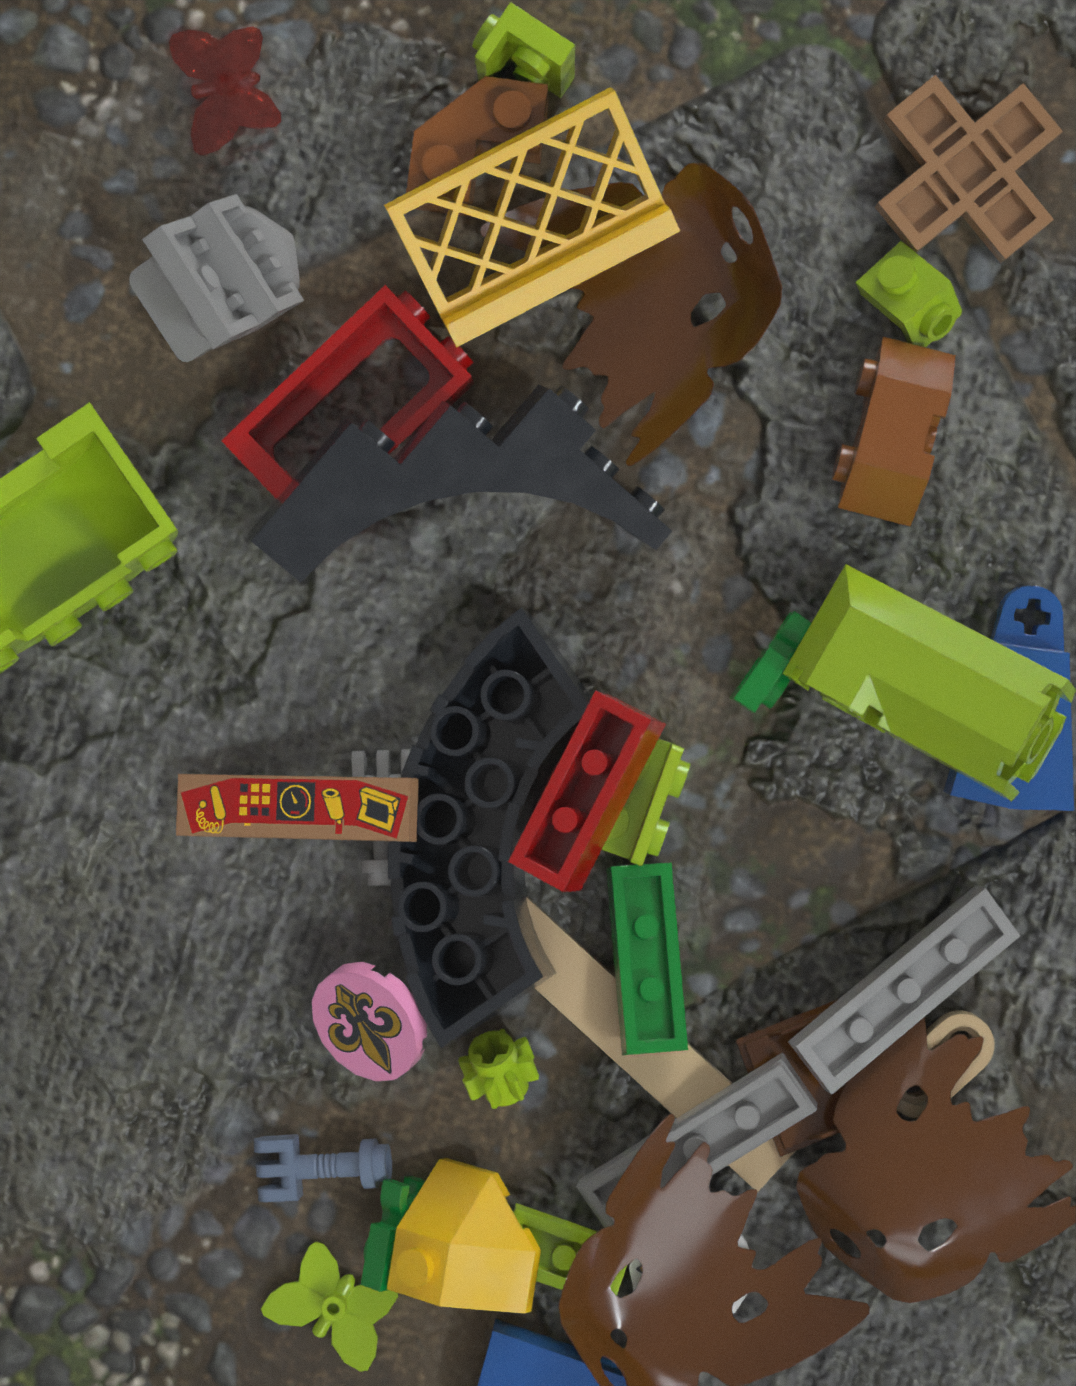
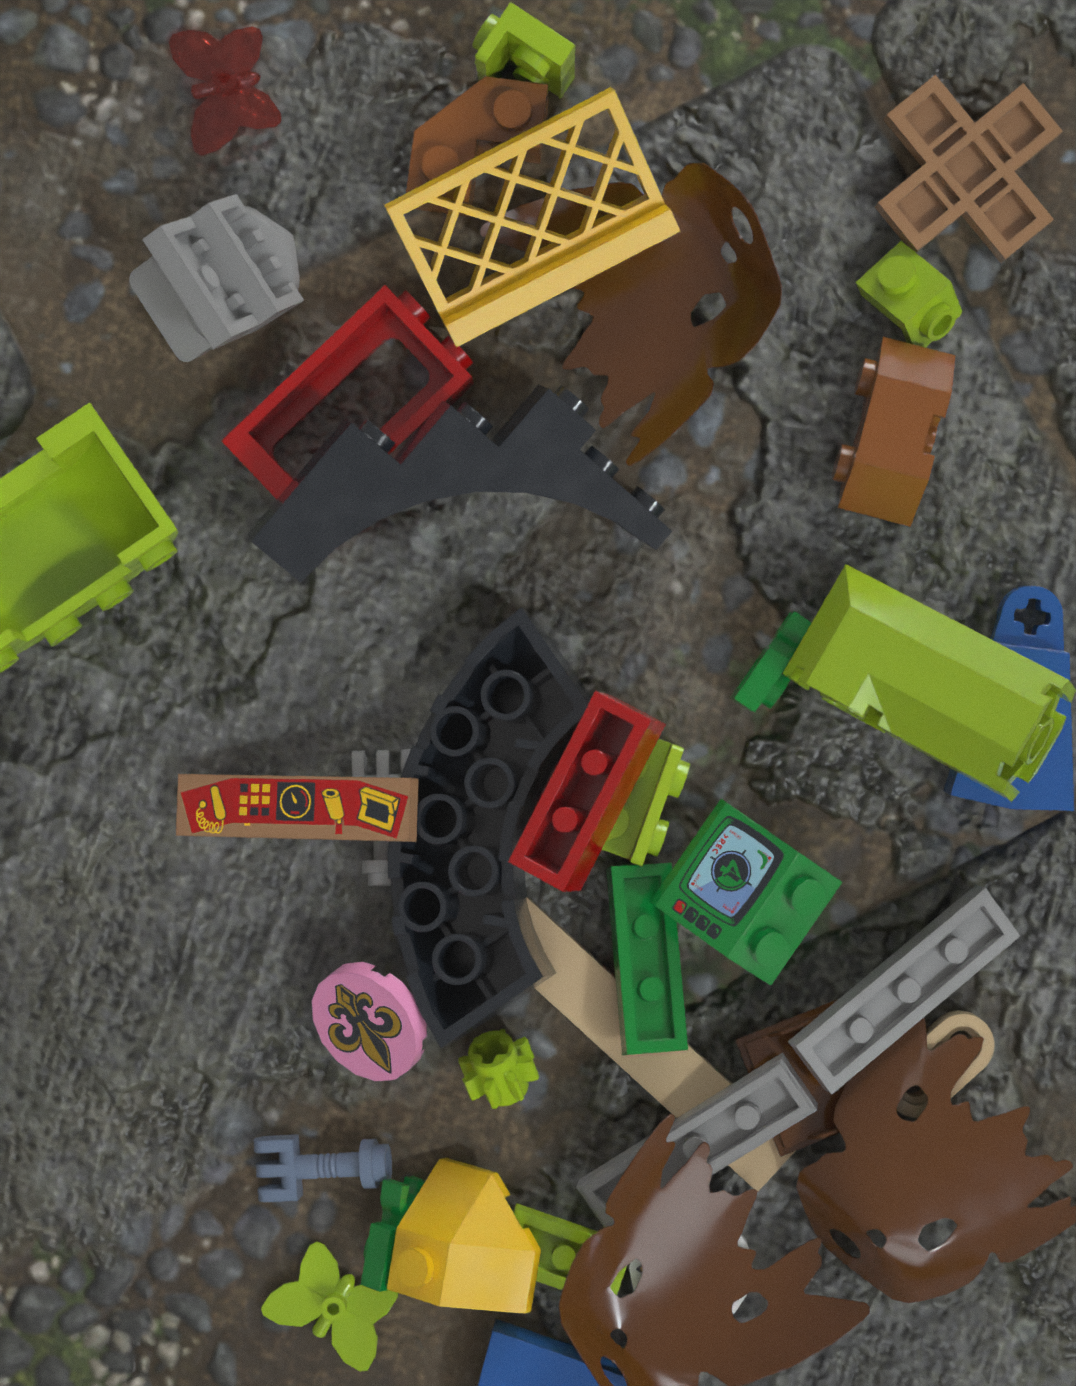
(745, 892): none -> green slope

